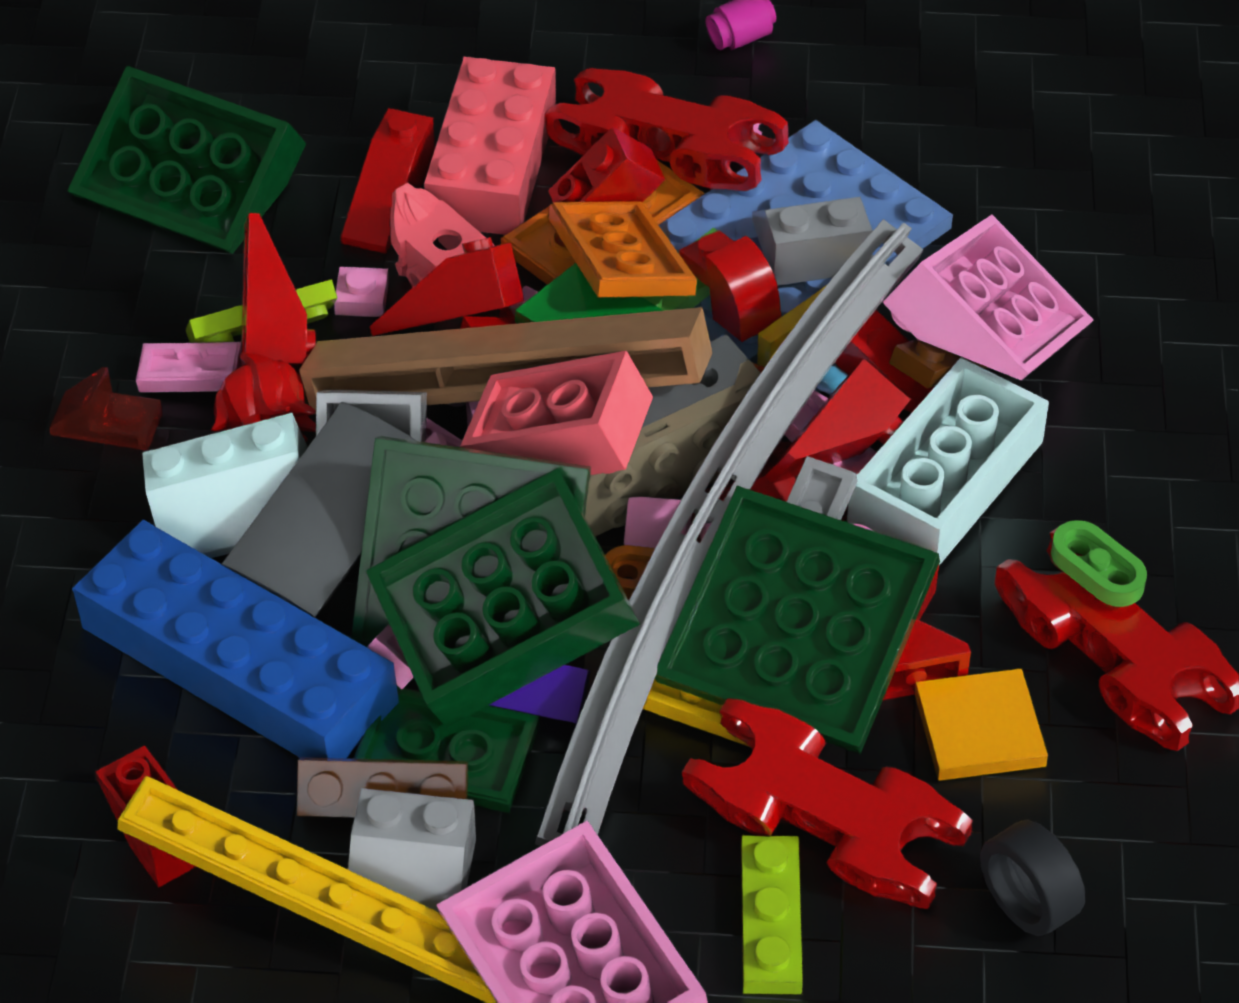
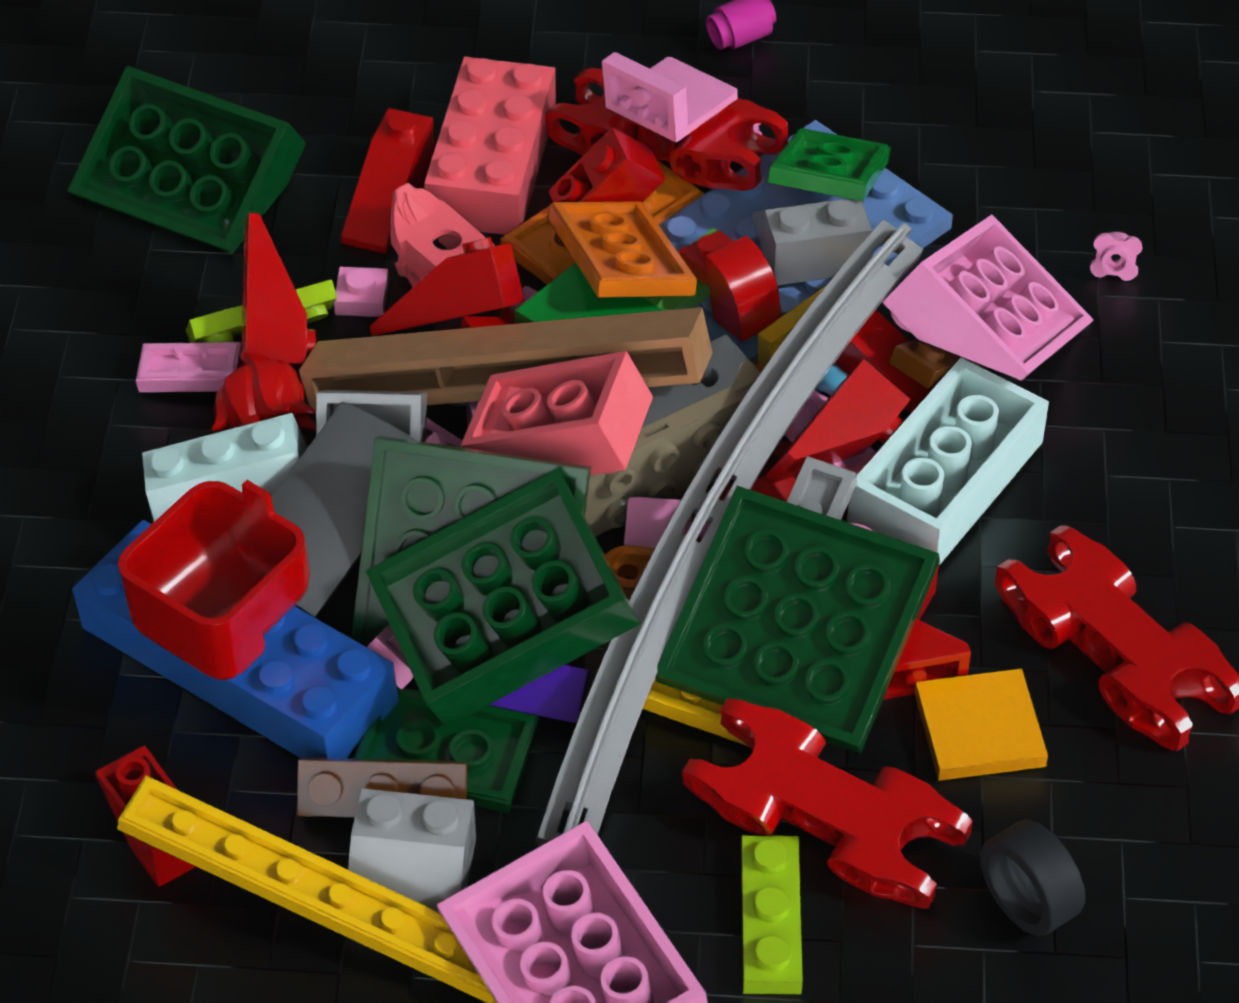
(97, 415): clear red slope -> none
(215, 576): none -> red piece
(666, 97): none -> bright pink bracket
(829, 164): none -> green tile
(1105, 567): bright green plate -> none
(1116, 243): none -> bright pink plate

